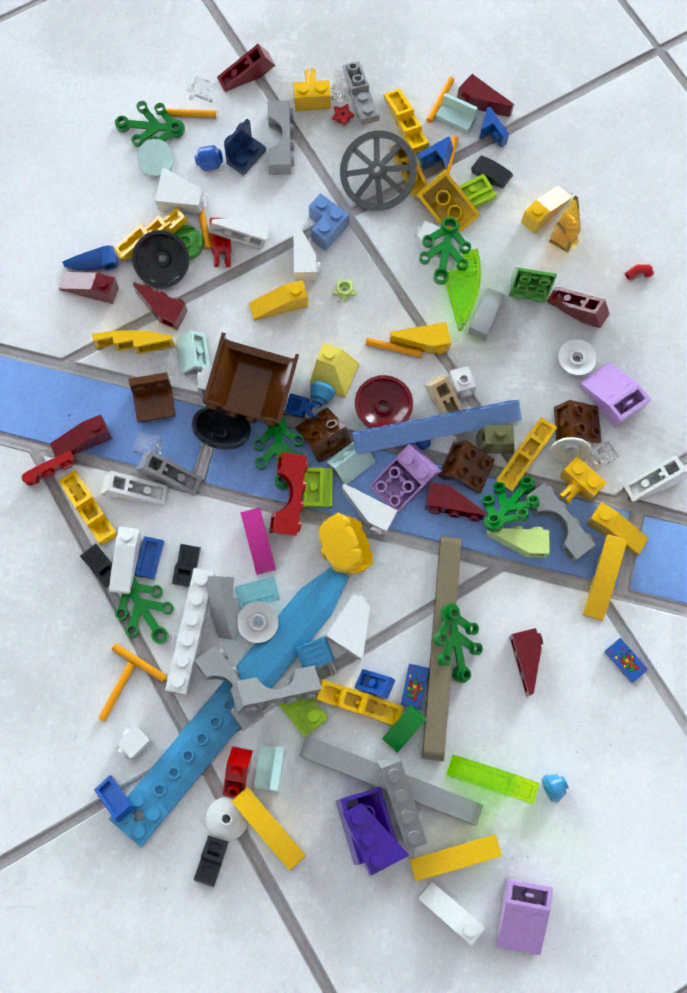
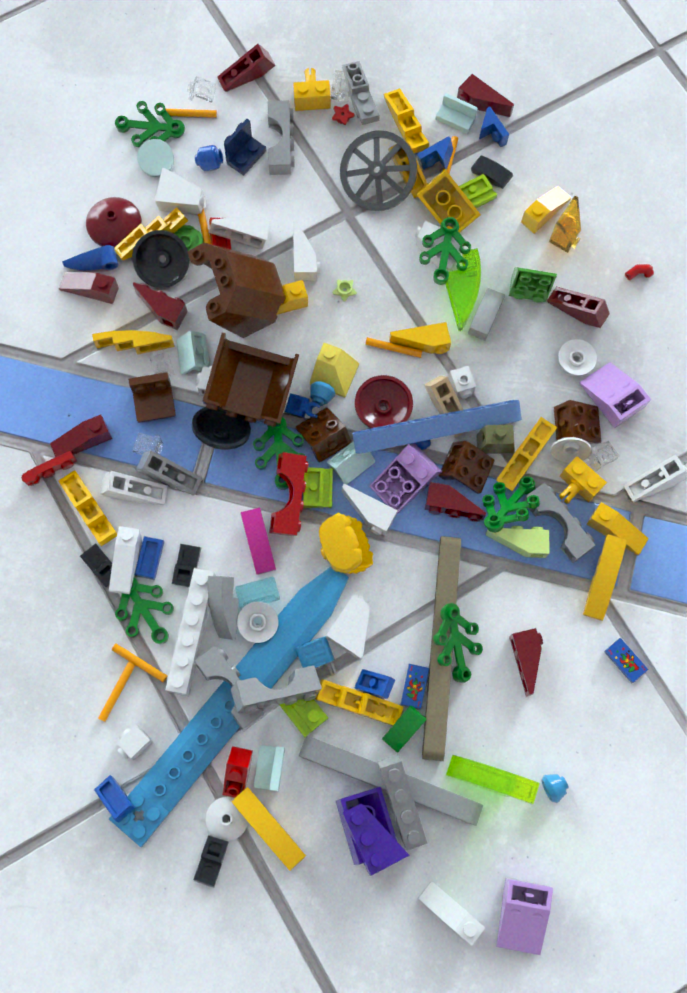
(112, 230): none -> dark red dish
(247, 289): none -> reddish brown windscreen
(330, 221): medium blue brick -> none
(438, 102): light orange bar -> none
(455, 857): yellow slope -> none

